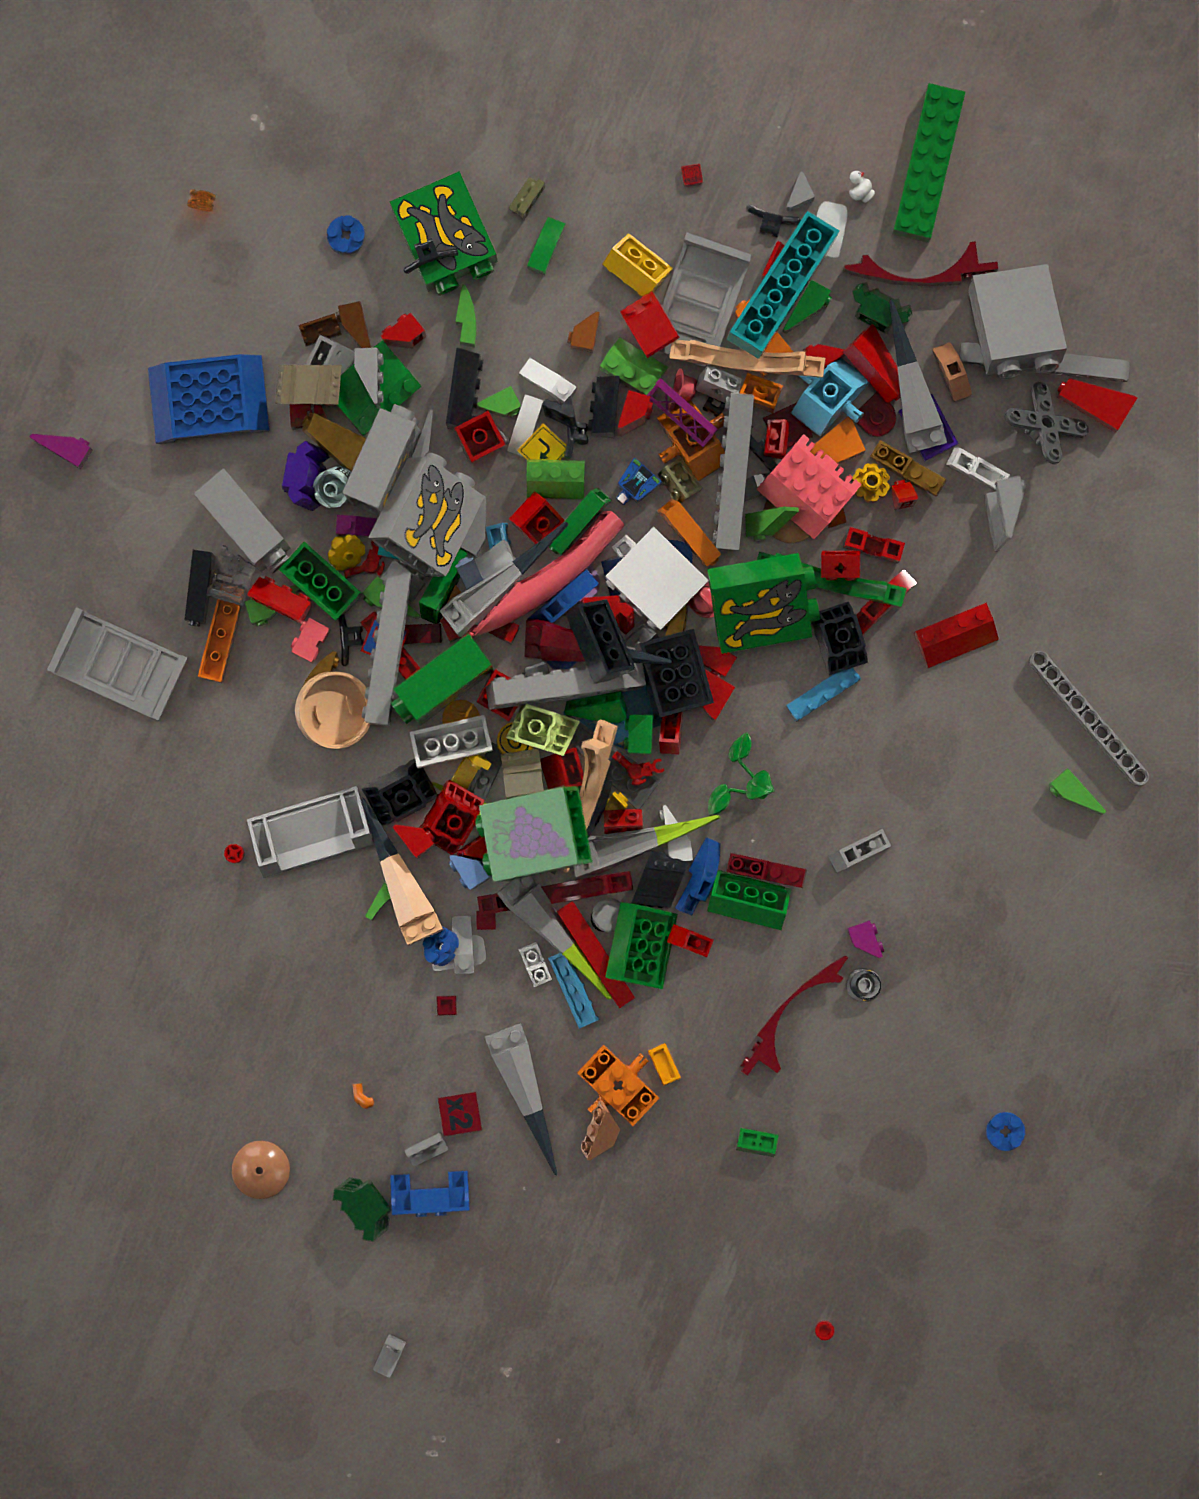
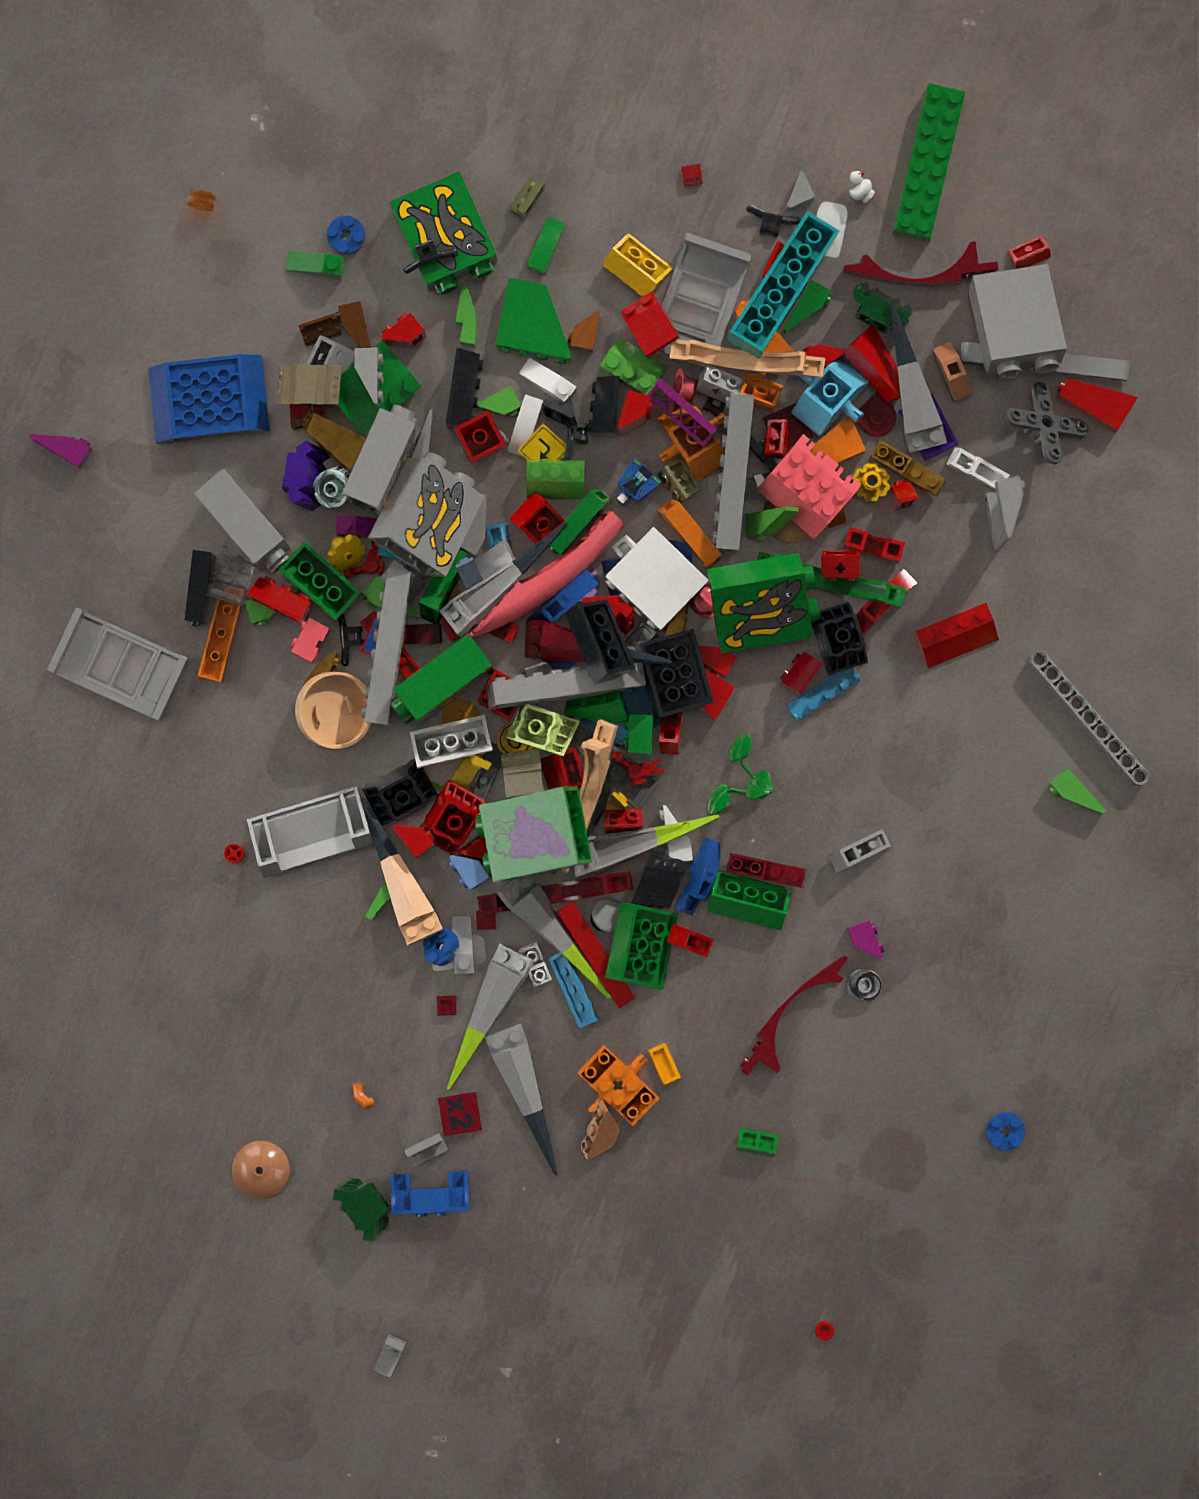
(316, 264): none -> green slope
(501, 982): none -> light grey plate
(531, 323): none -> green slope
(801, 673): none -> dark red slope
(1029, 253): none -> red slope

